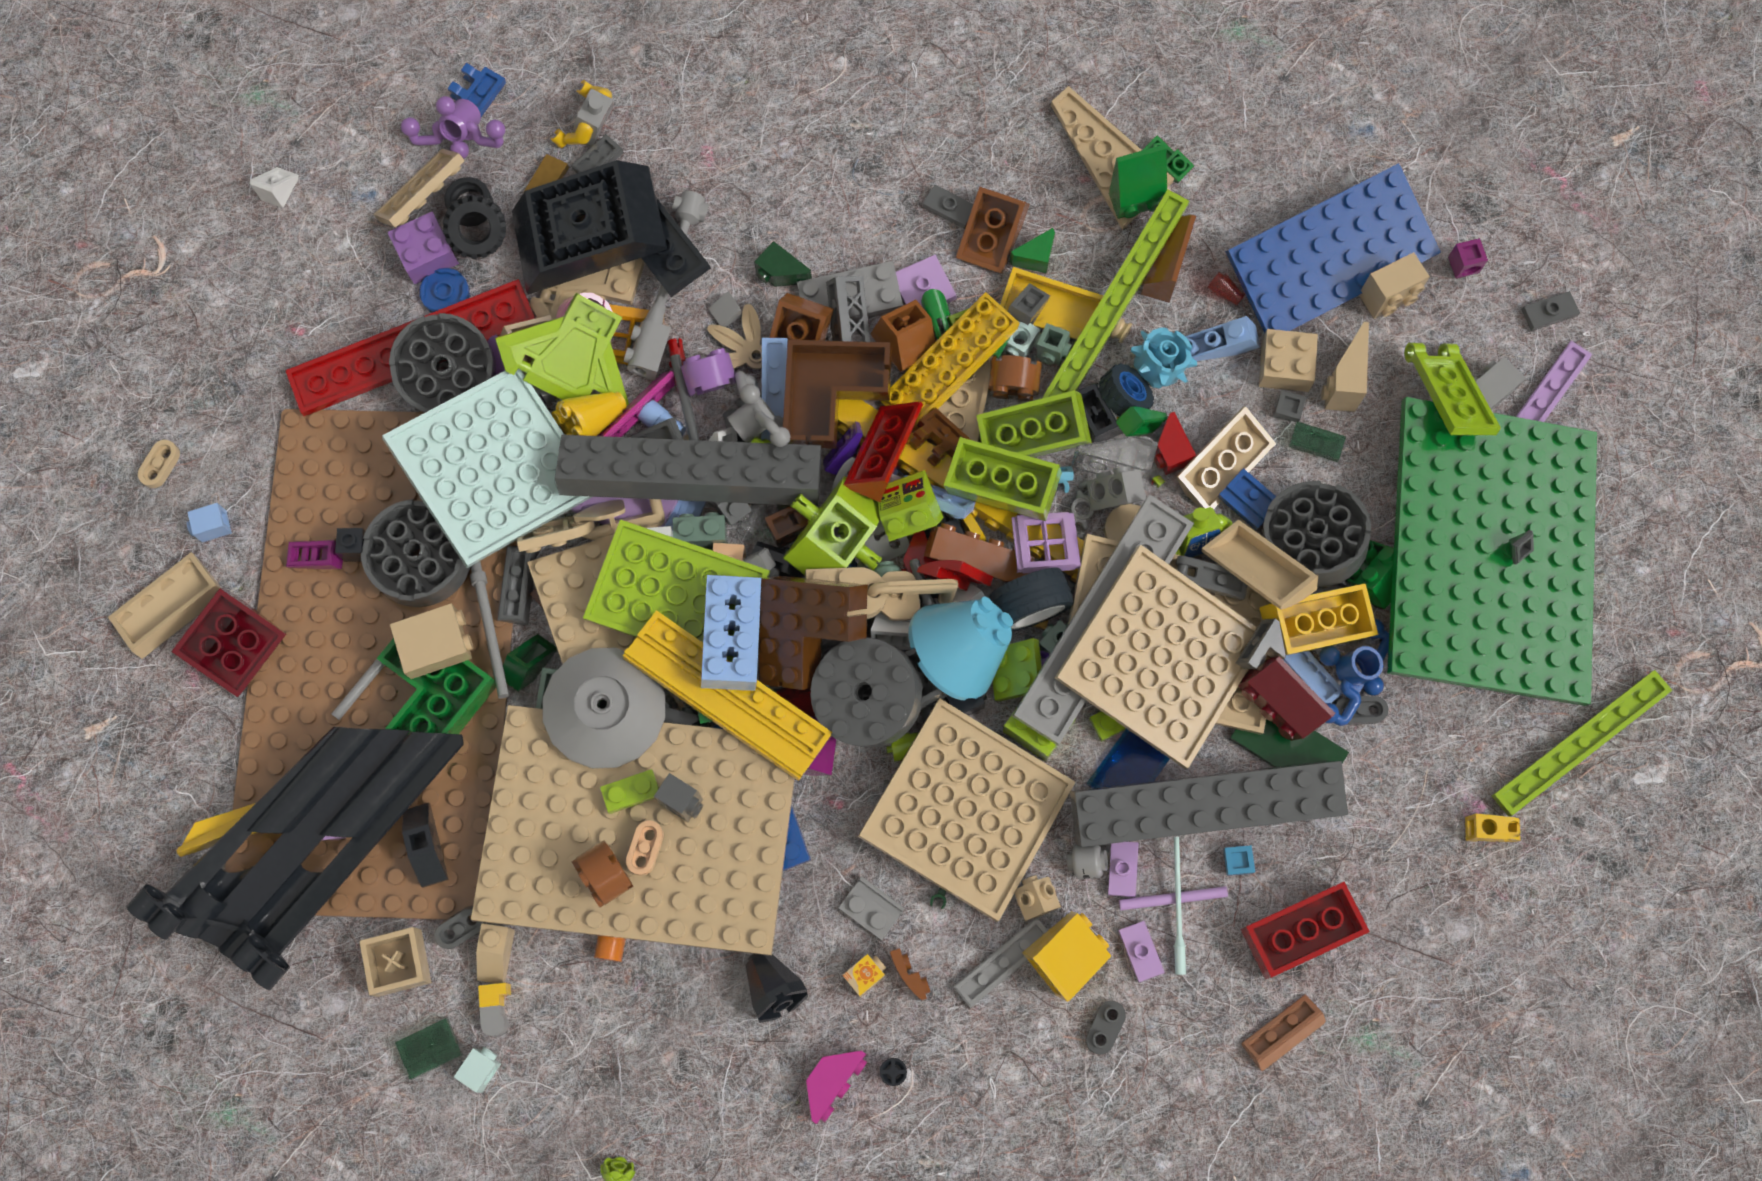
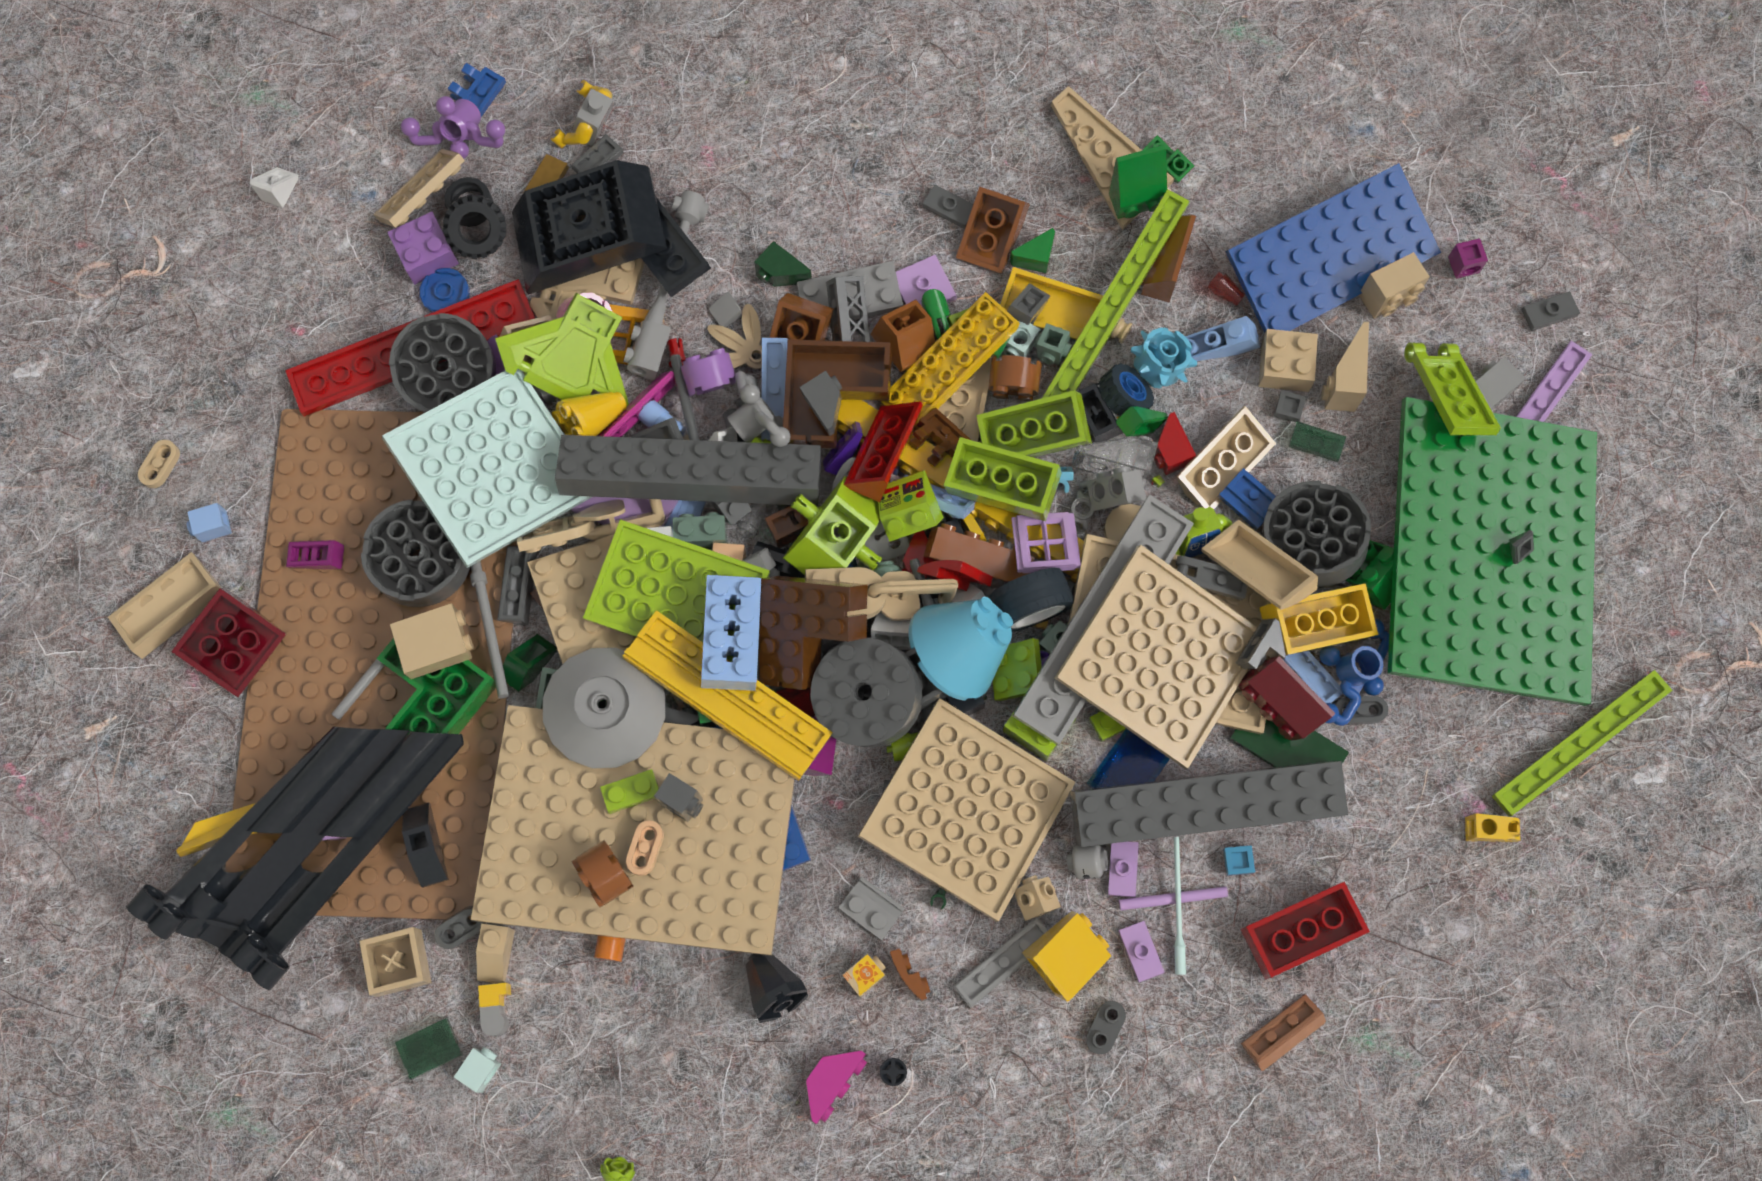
(349, 544): black brick -> none
(824, 399): none -> dark grey slope

